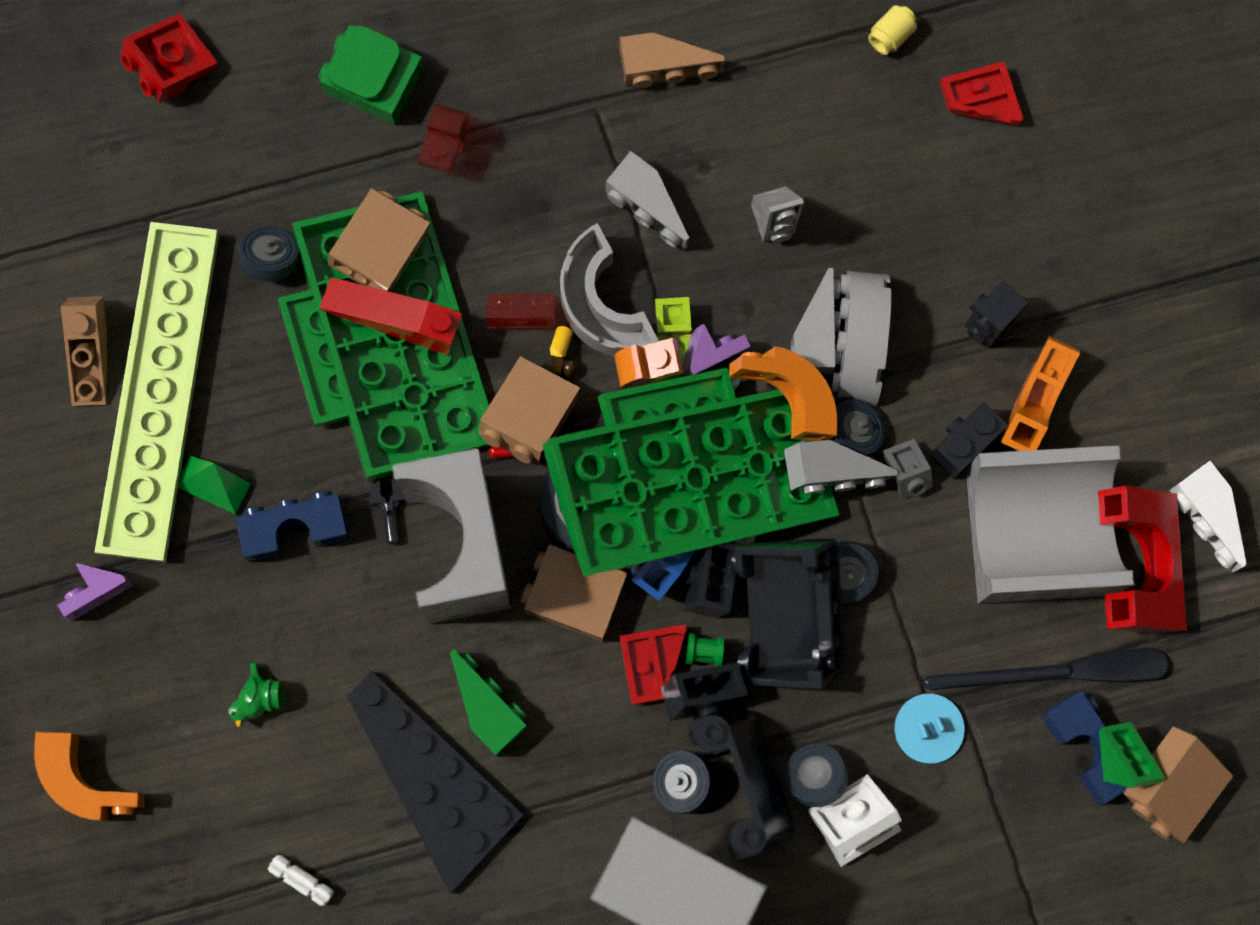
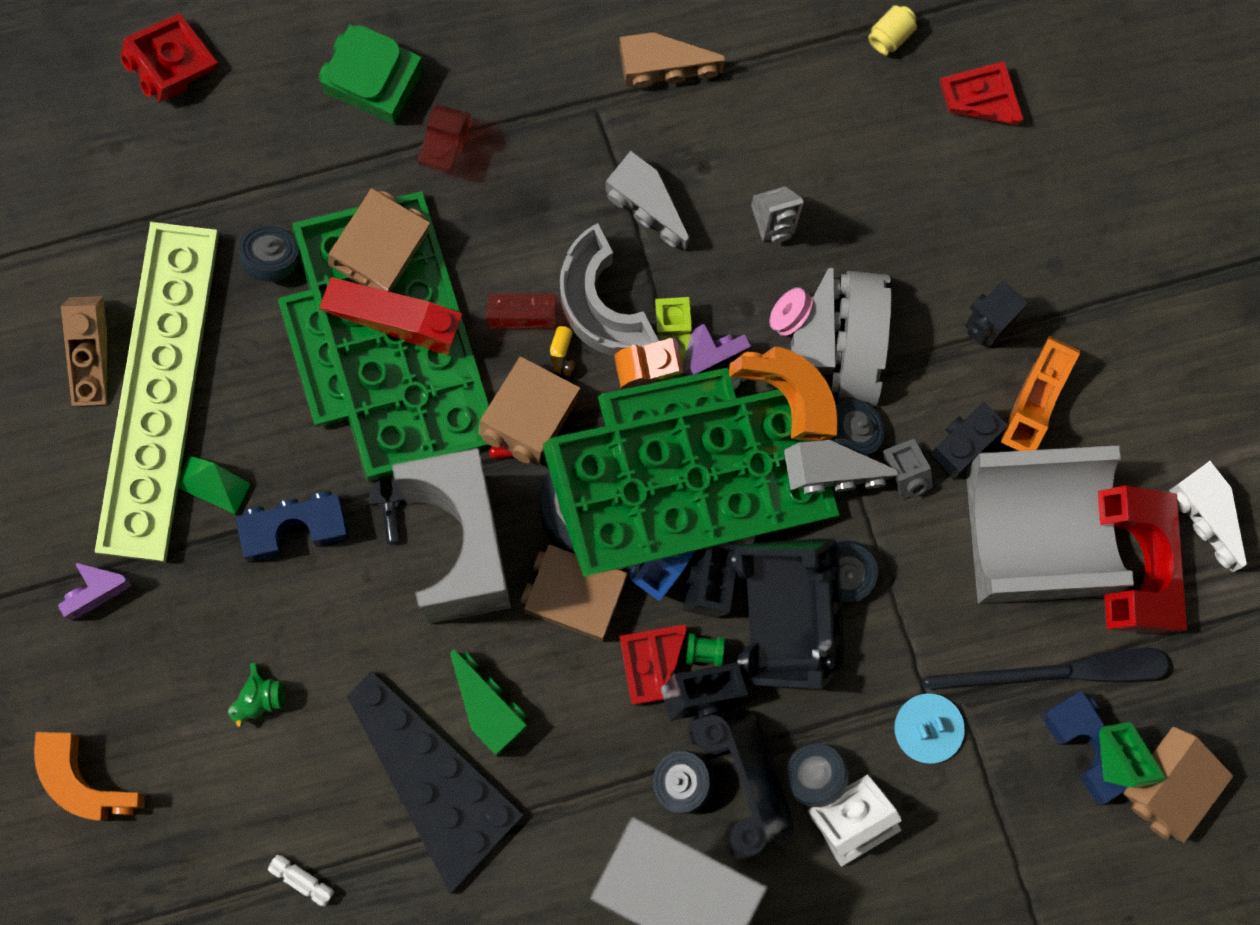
(790, 311): none -> bright pink piece

